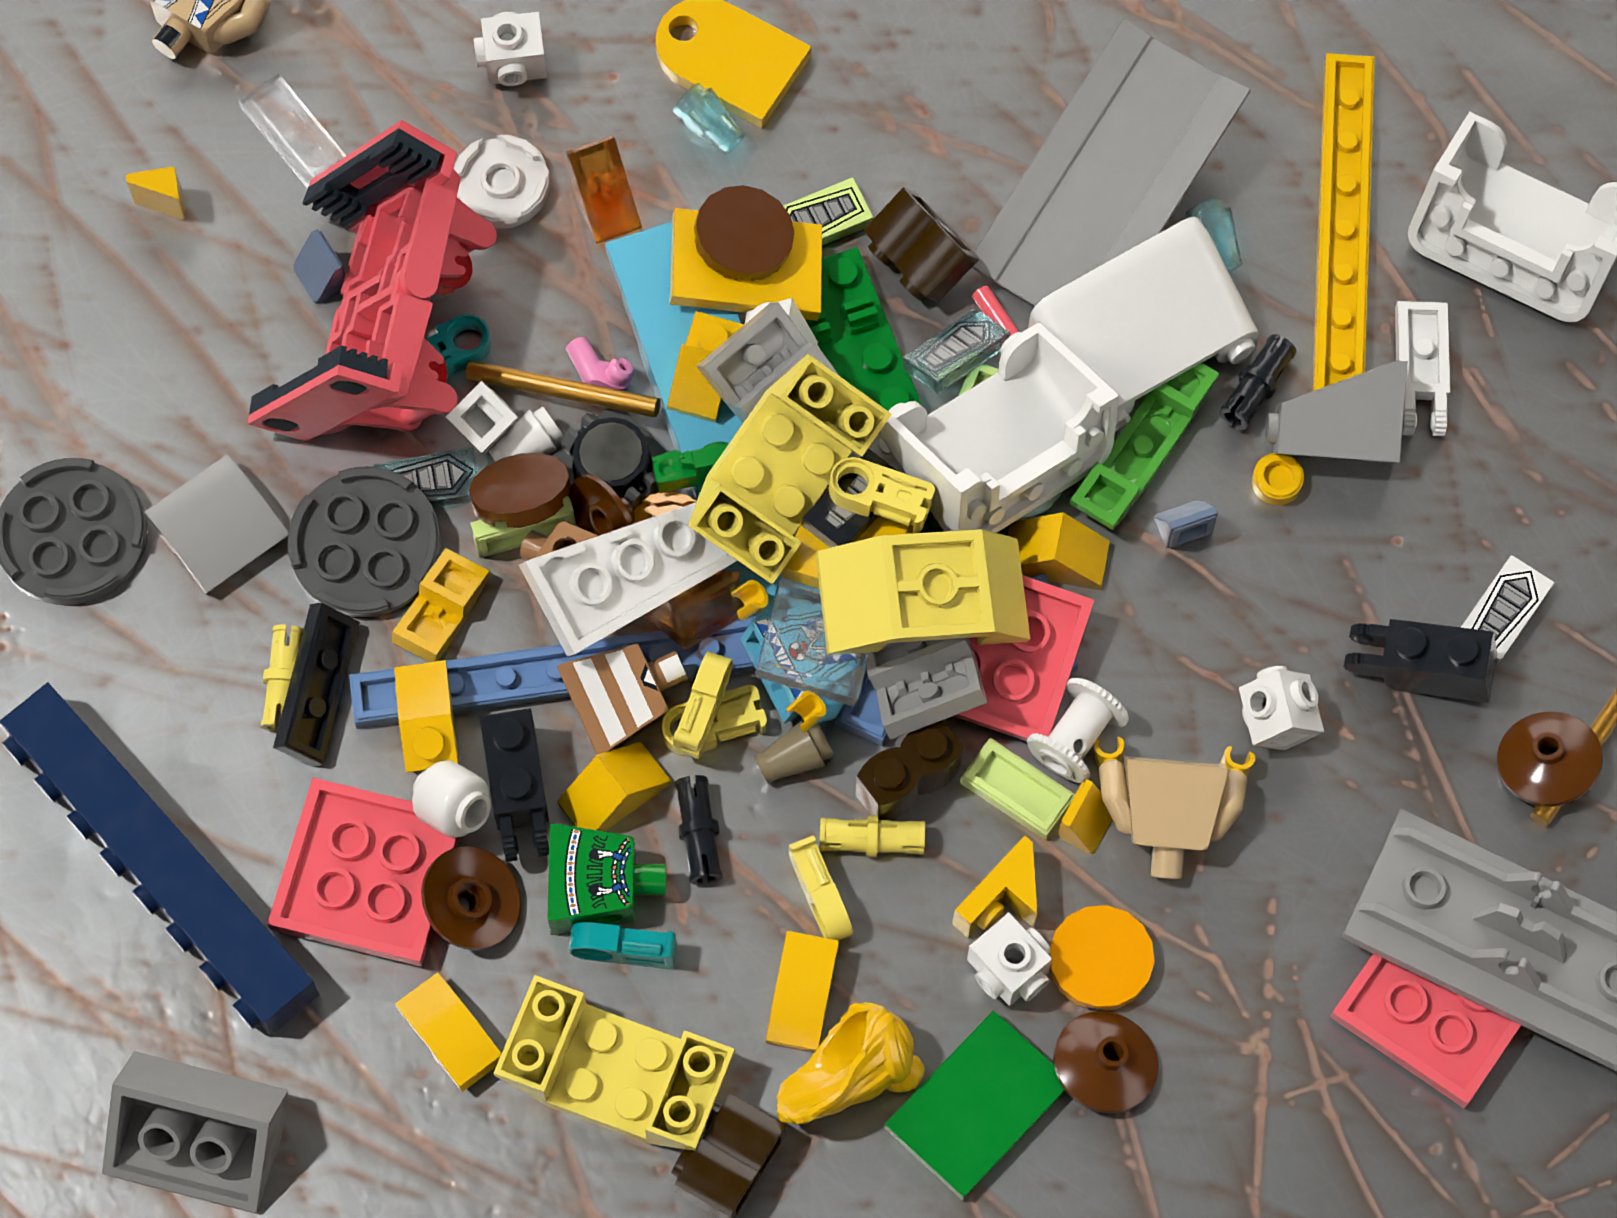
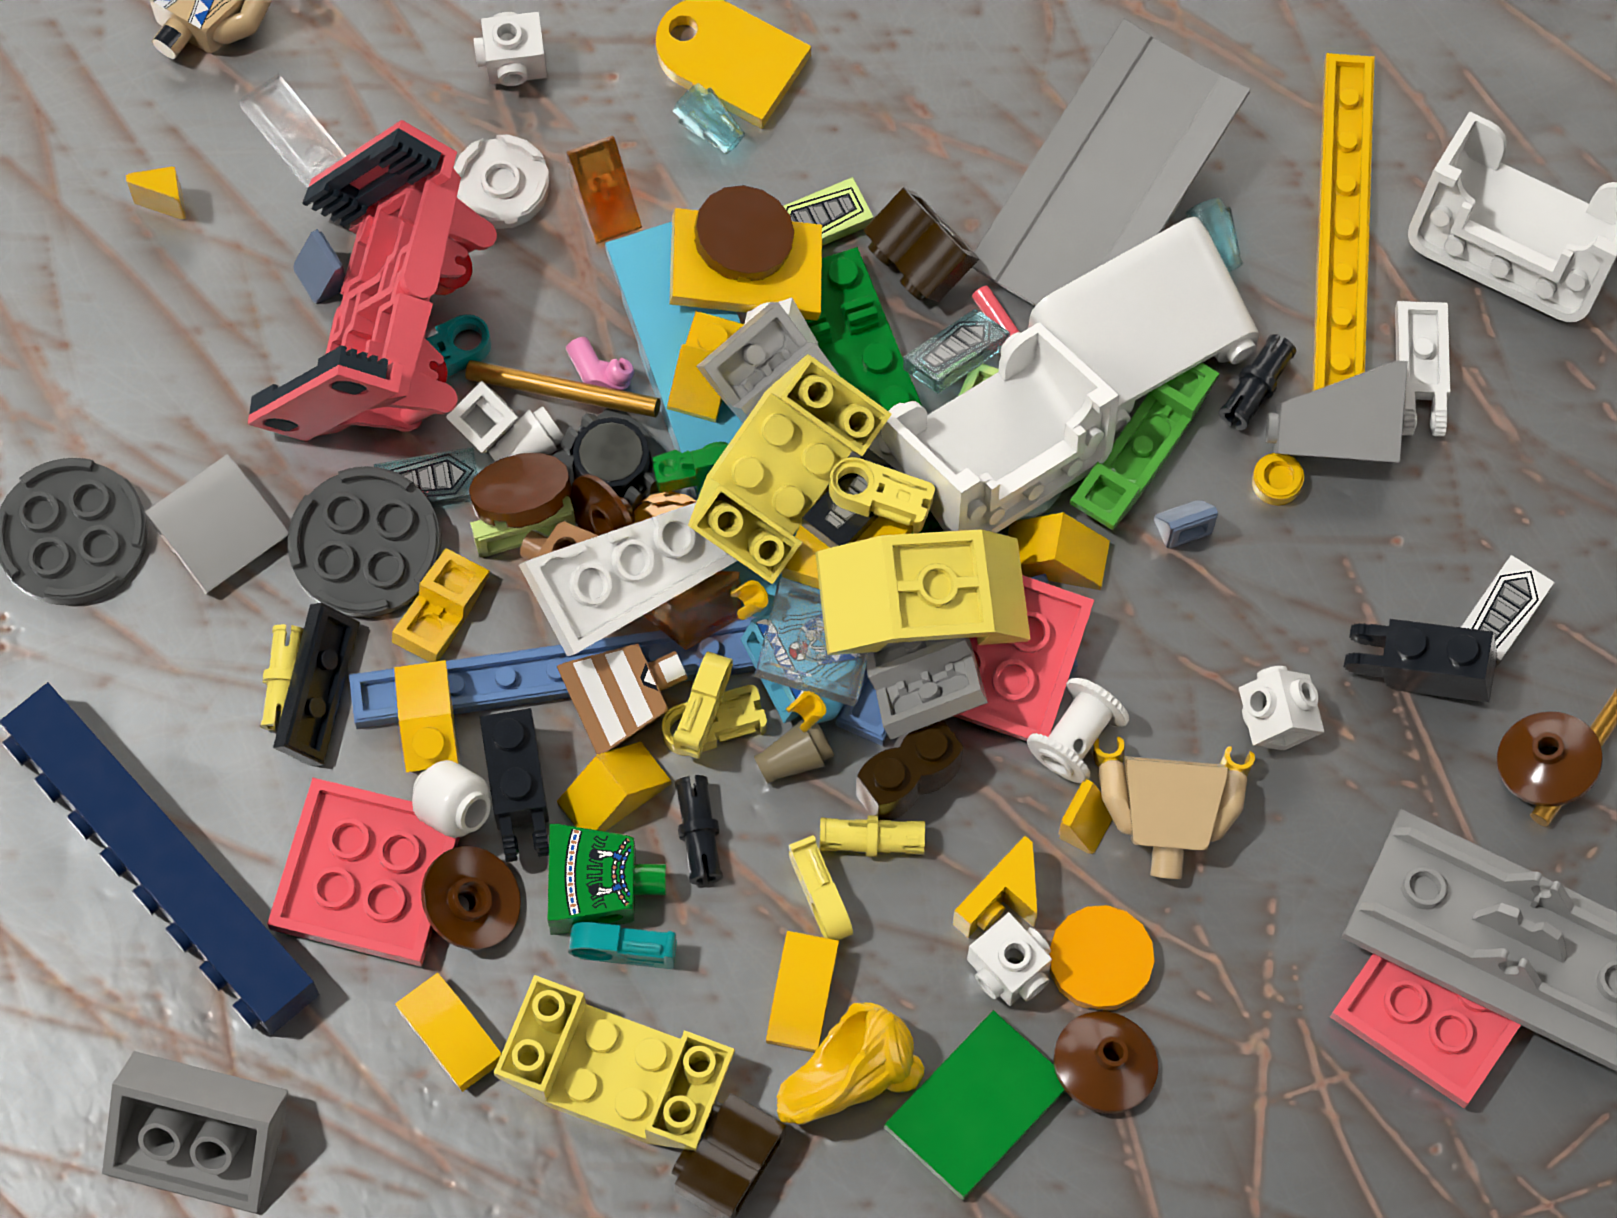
(1017, 788): yellowish green tile -> none

